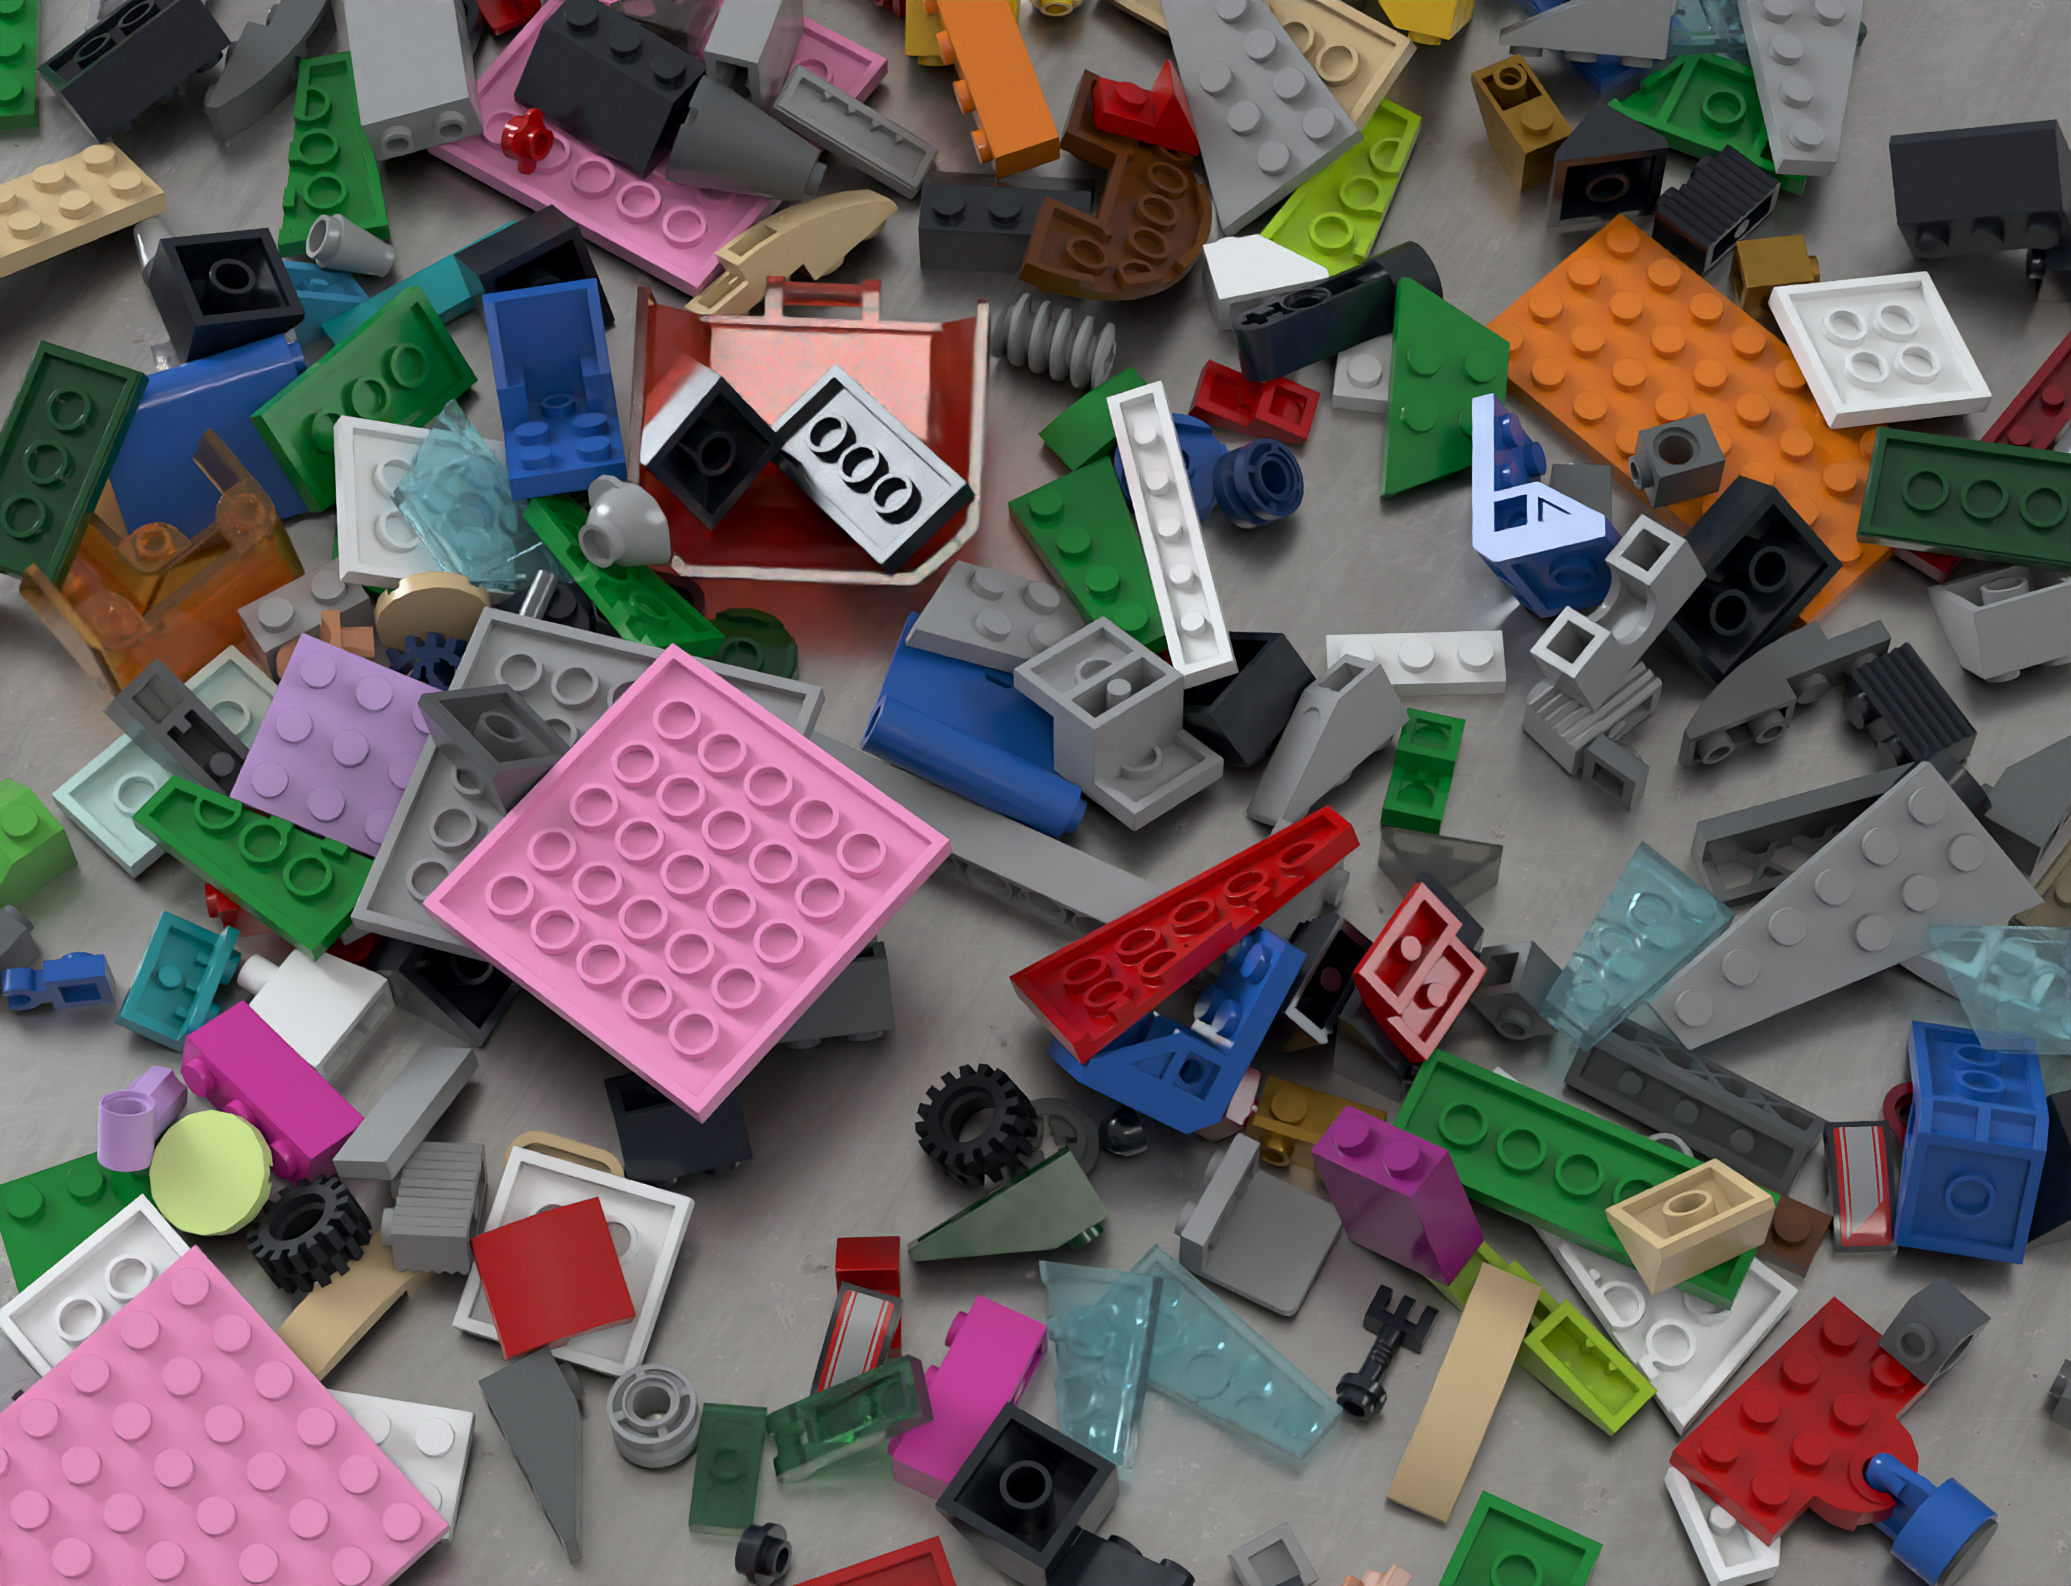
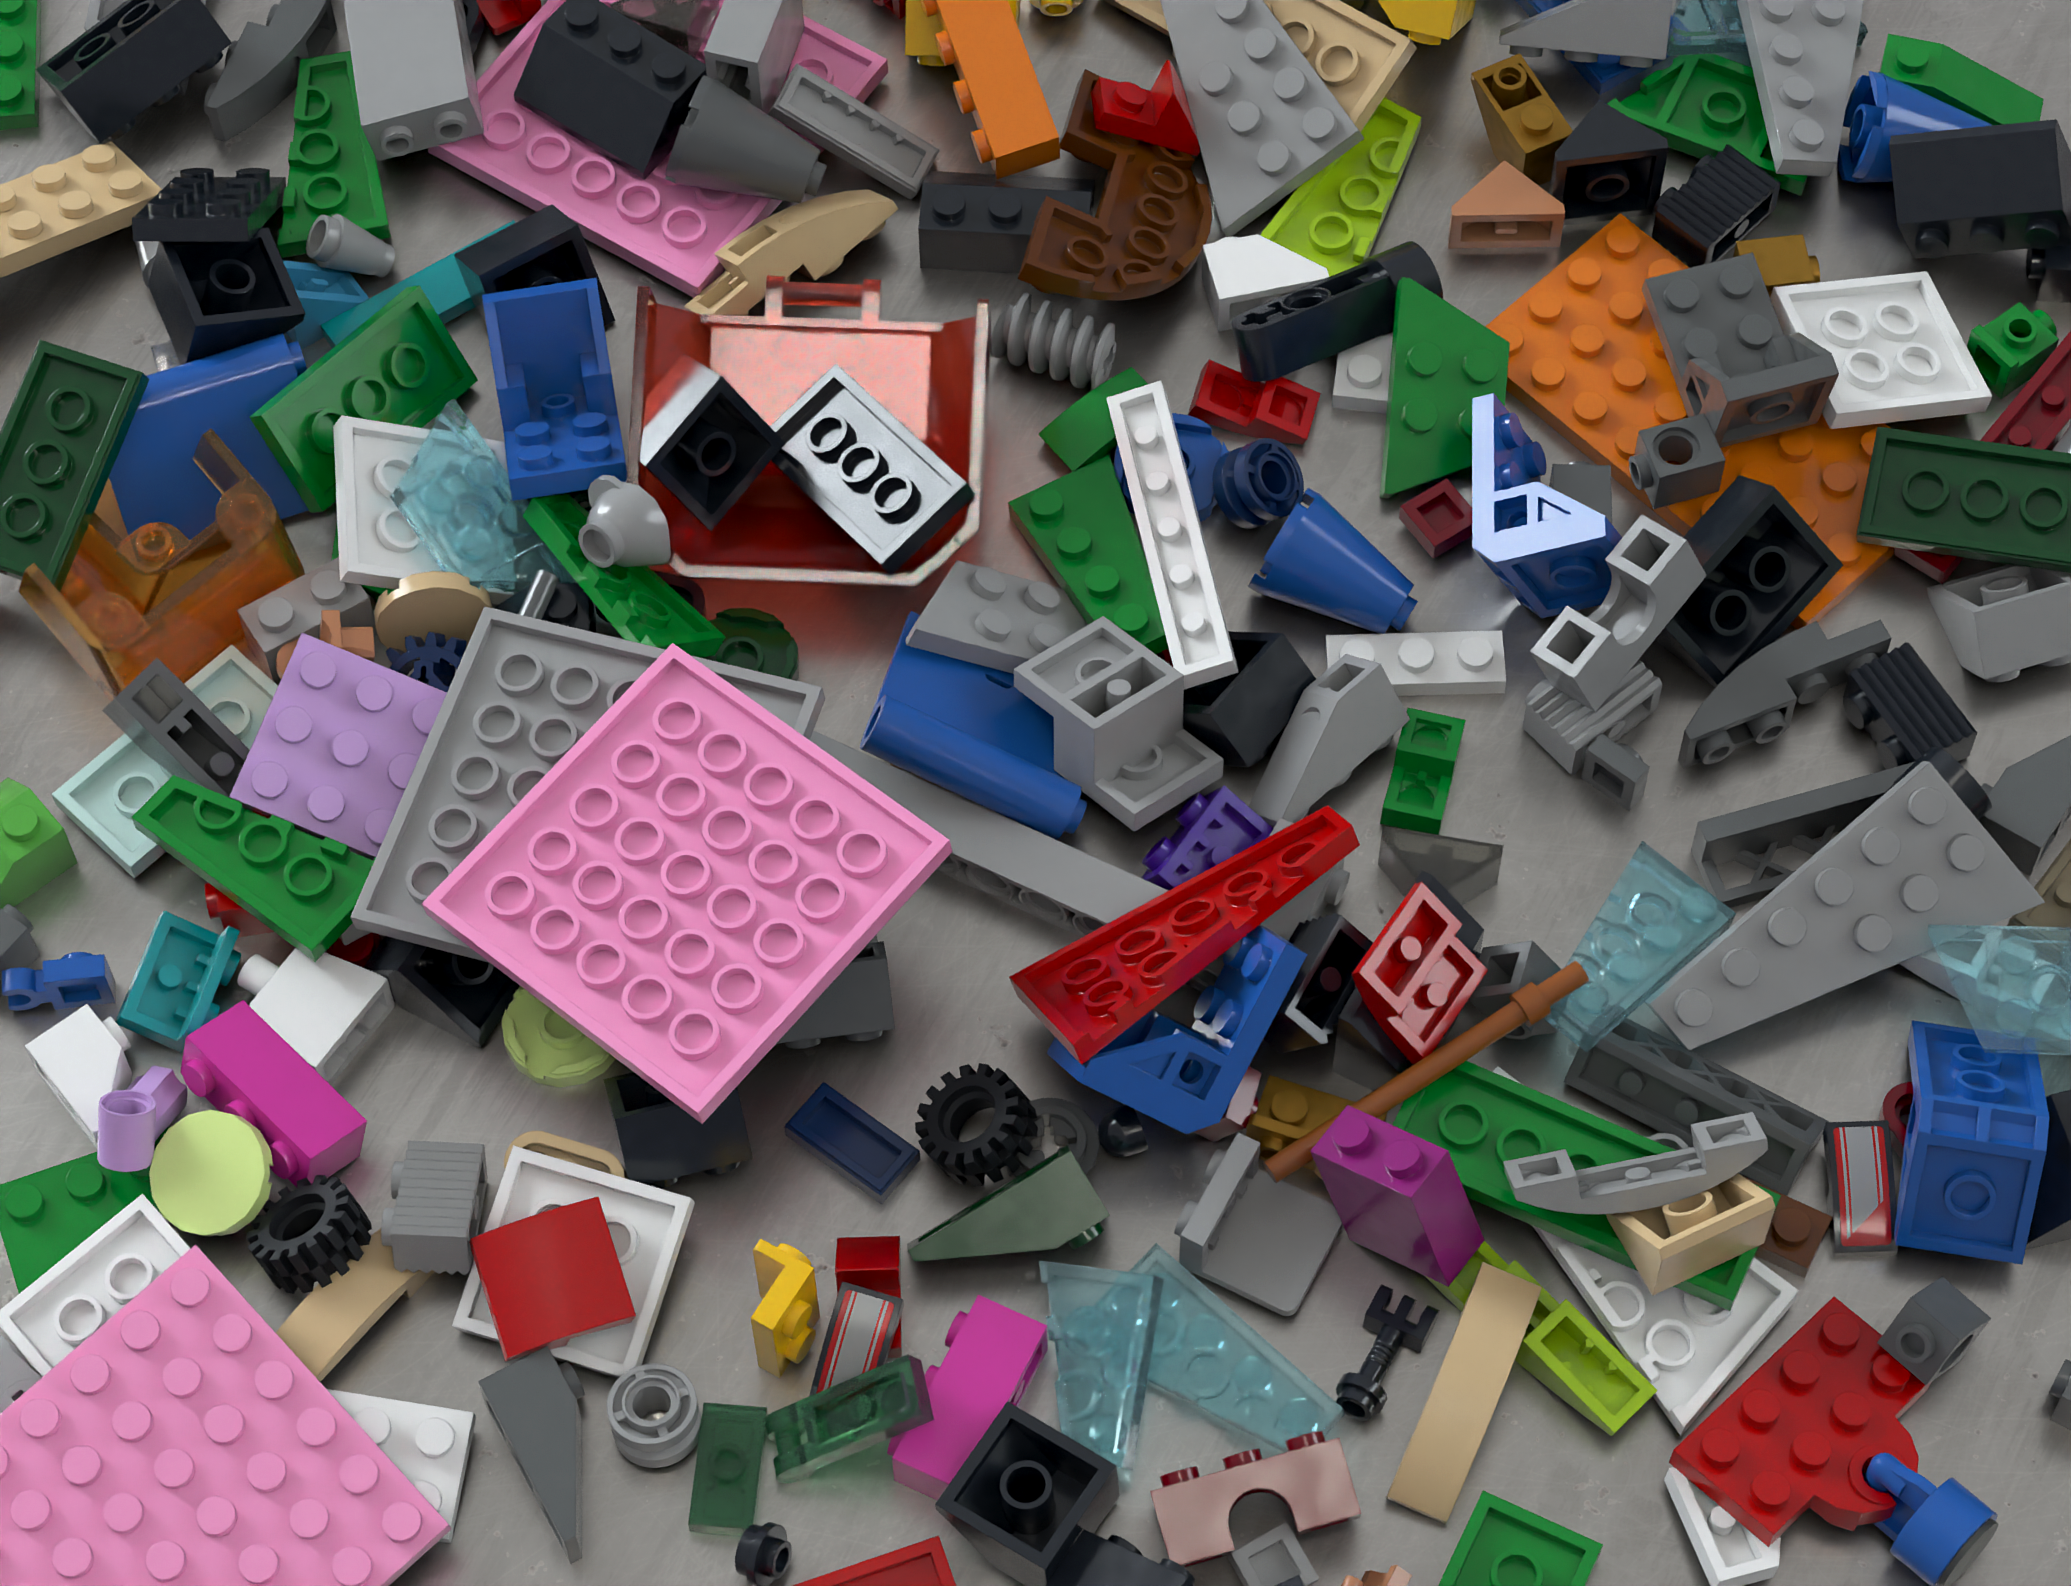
(82, 1063): none -> white slope
(210, 207): none -> black plate
(405, 1113): light grey tile -> none
(493, 740): dark grey slope -> none
(527, 140): red plate -> none
(549, 1046): none -> yellowish green tile
(788, 1309): none -> yellow bracket
(852, 1143): none -> dark blue tile
(1209, 833): none -> dark purple bracket
(1307, 1478): none -> arch
(1333, 570): none -> blue cone
(1438, 518): none -> dark red plate
(1506, 213): none -> nougat slope
(1526, 1006): none -> dark orange bar
(1719, 1152): none -> light grey slope
(1734, 354): none -> dark grey bracket
(1884, 109): none -> blue cone
(1958, 81): none -> green slope
(2012, 347): none -> green brick

